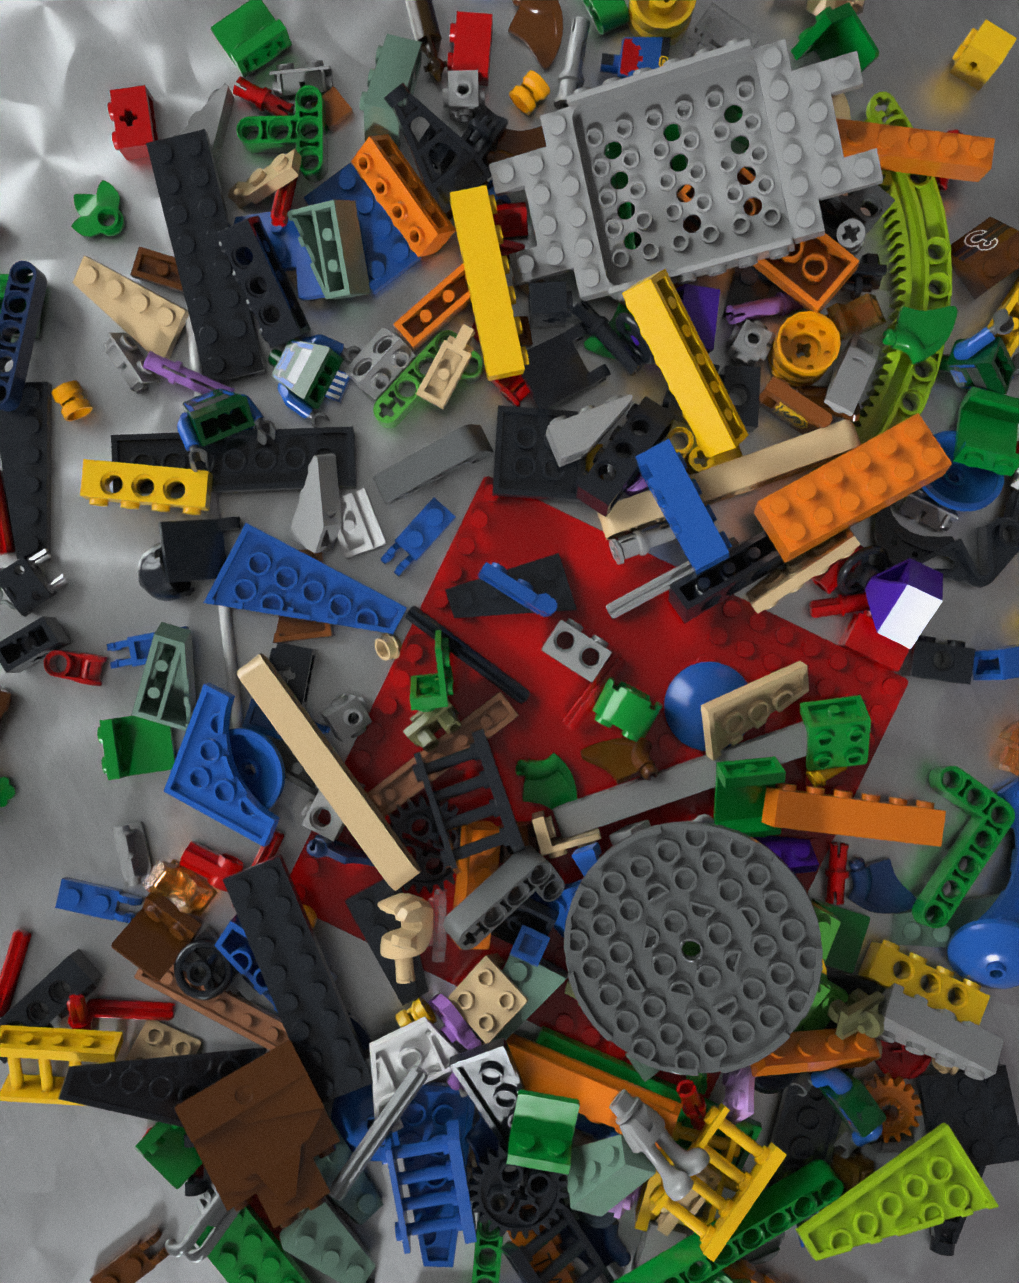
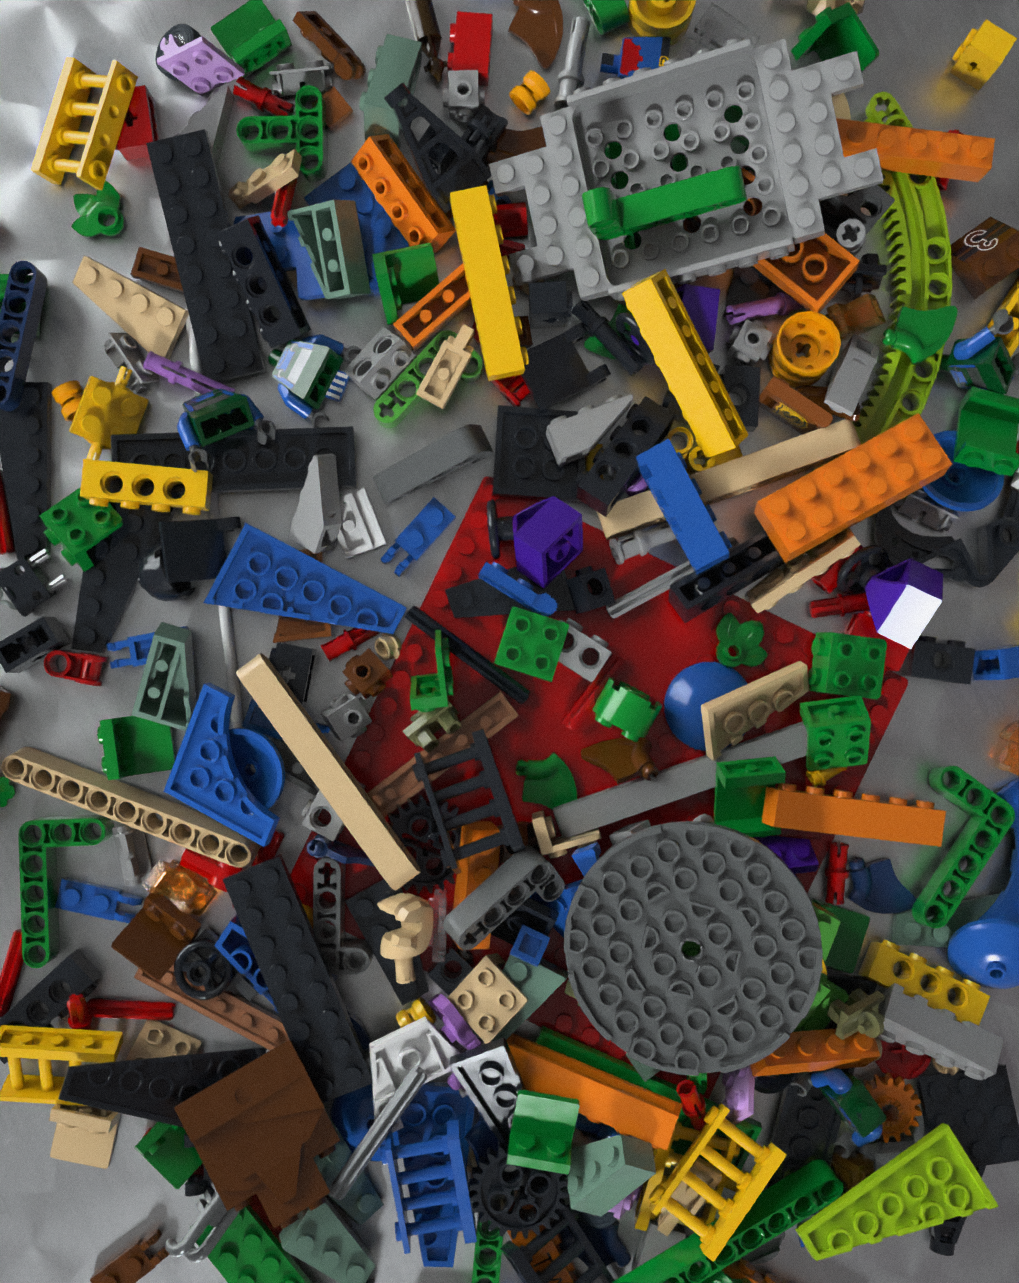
(47, 878): none -> green beam
(65, 118): none -> yellow fence
(79, 527): none -> green bracket
(84, 1134): none -> tan bracket
(107, 411): none -> yellow plate
(114, 576): none -> black wing
(117, 807): none -> tan beam
(194, 60): none -> lavender plate
(332, 46): none -> reddish brown hinge
(335, 913): none -> dark grey beam
(346, 642): none -> red axle
(366, 674): none -> reddish brown brick
(404, 276): none -> green bracket
(447, 980): none -> black brick
(531, 643): none -> green bracket
(544, 537): none -> dark purple piece
(601, 589): none -> black brick
(643, 1128): light grey piece -> none
(662, 205): none -> green beam
(742, 639): none -> green plate
(847, 665): none -> green bracket

